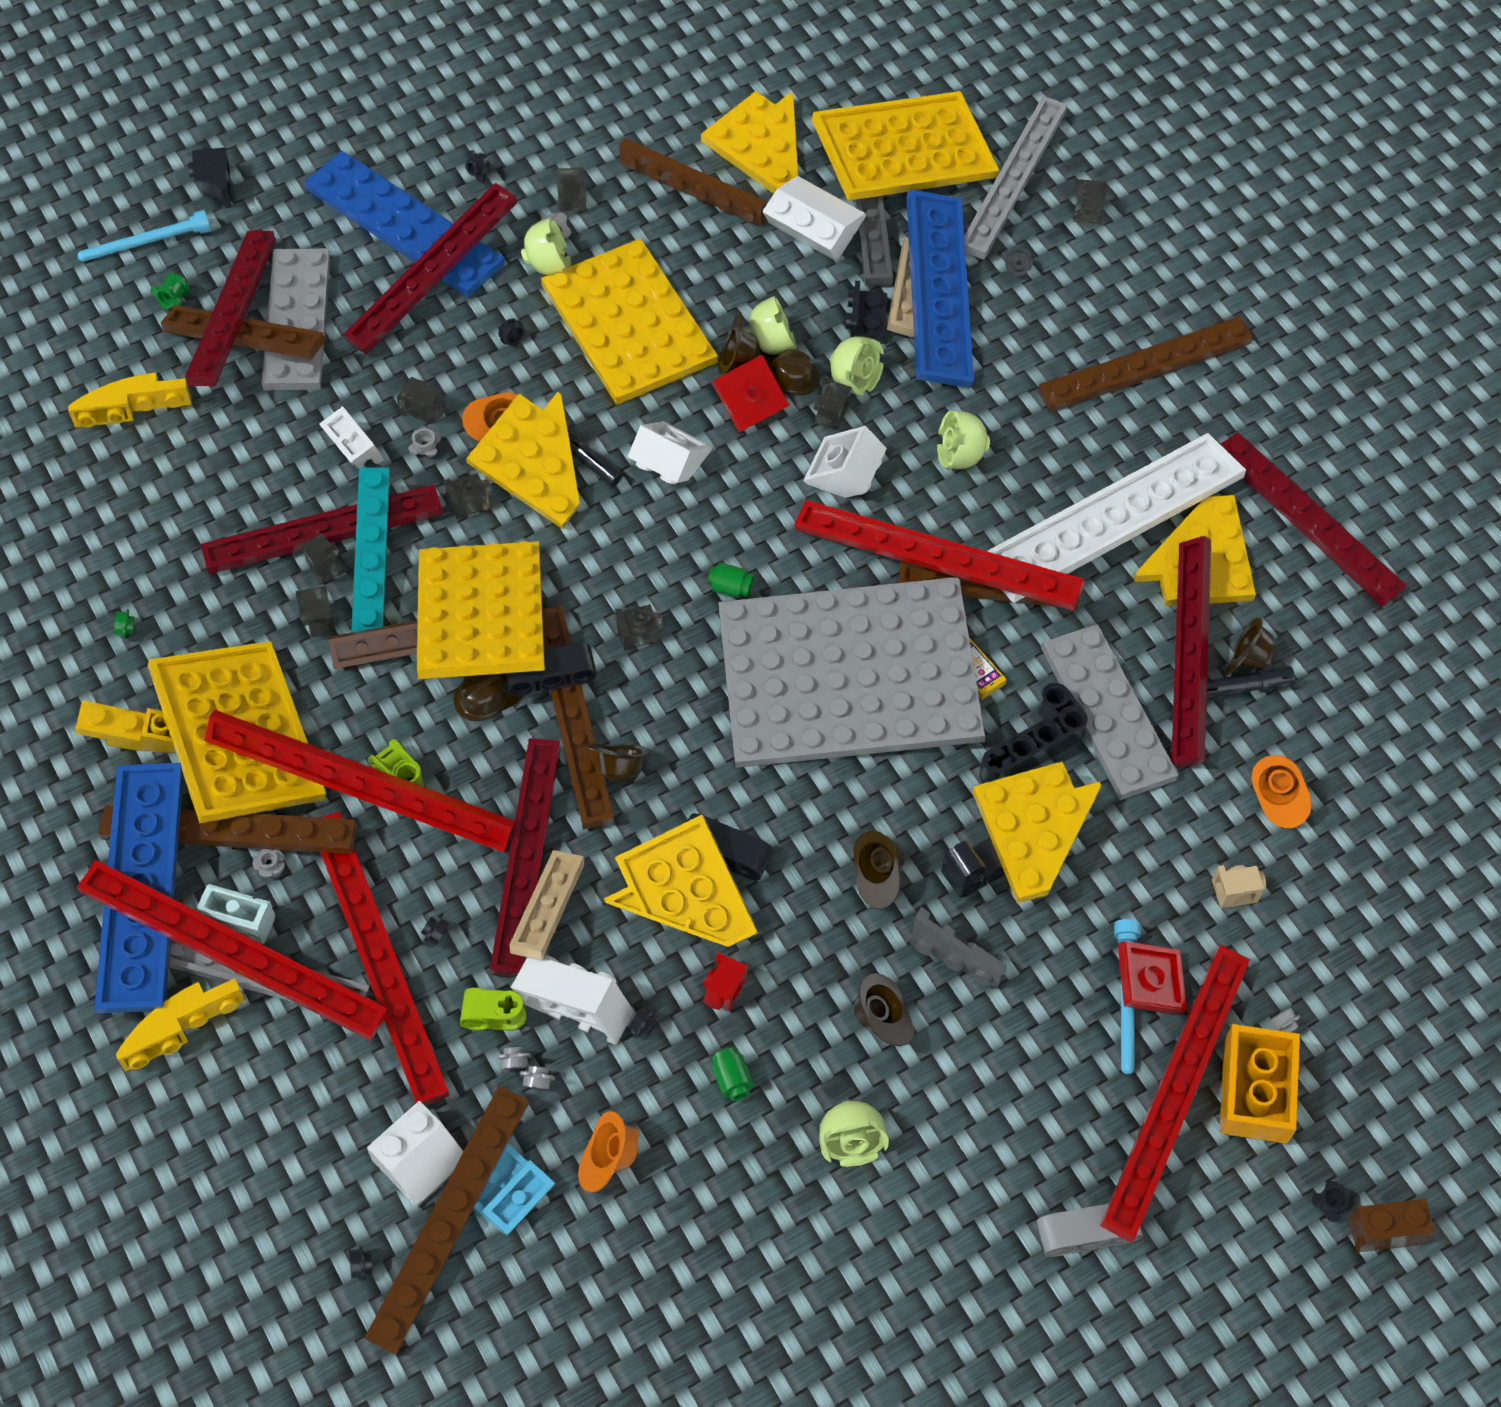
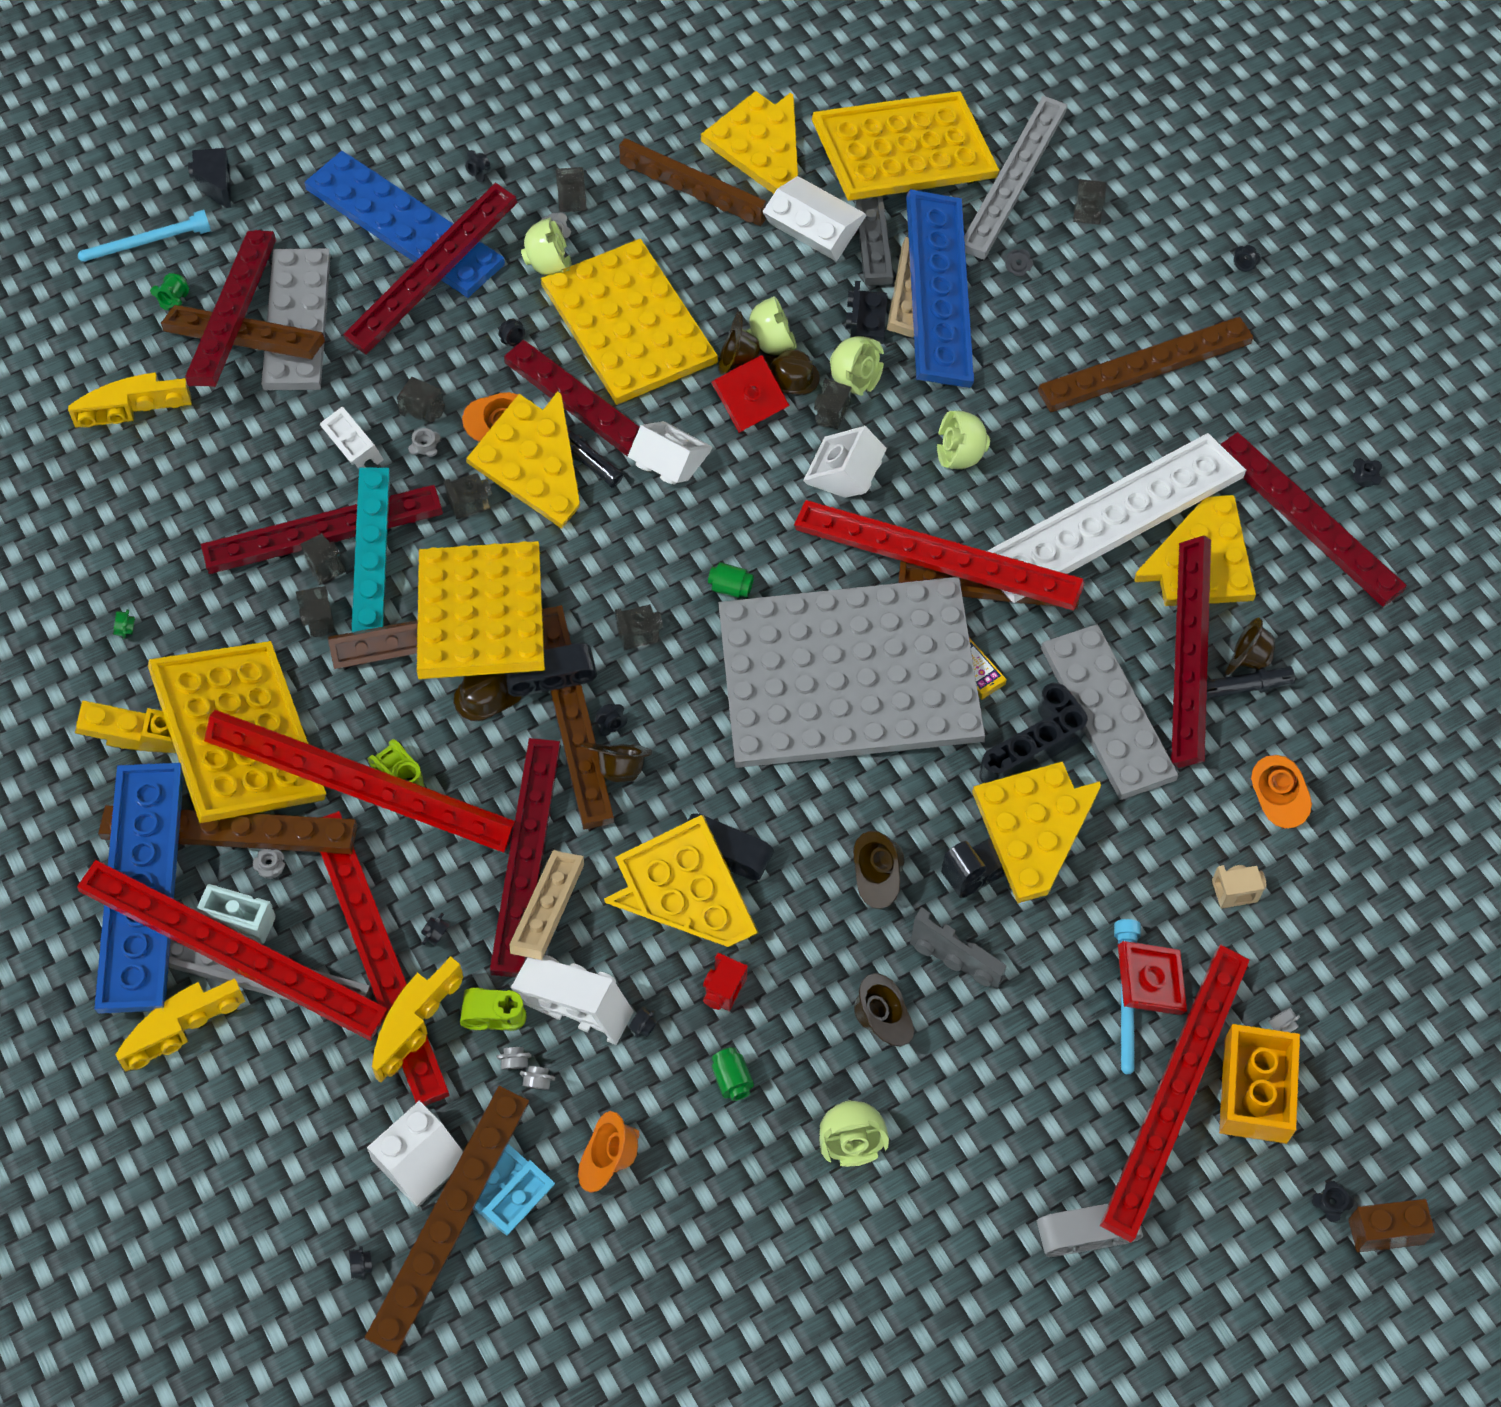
(404, 1024): none -> yellow slope
(576, 397): none -> dark red plate
(610, 718): none -> black plate
(1244, 263): none -> black plate
(1366, 478): none -> black plate

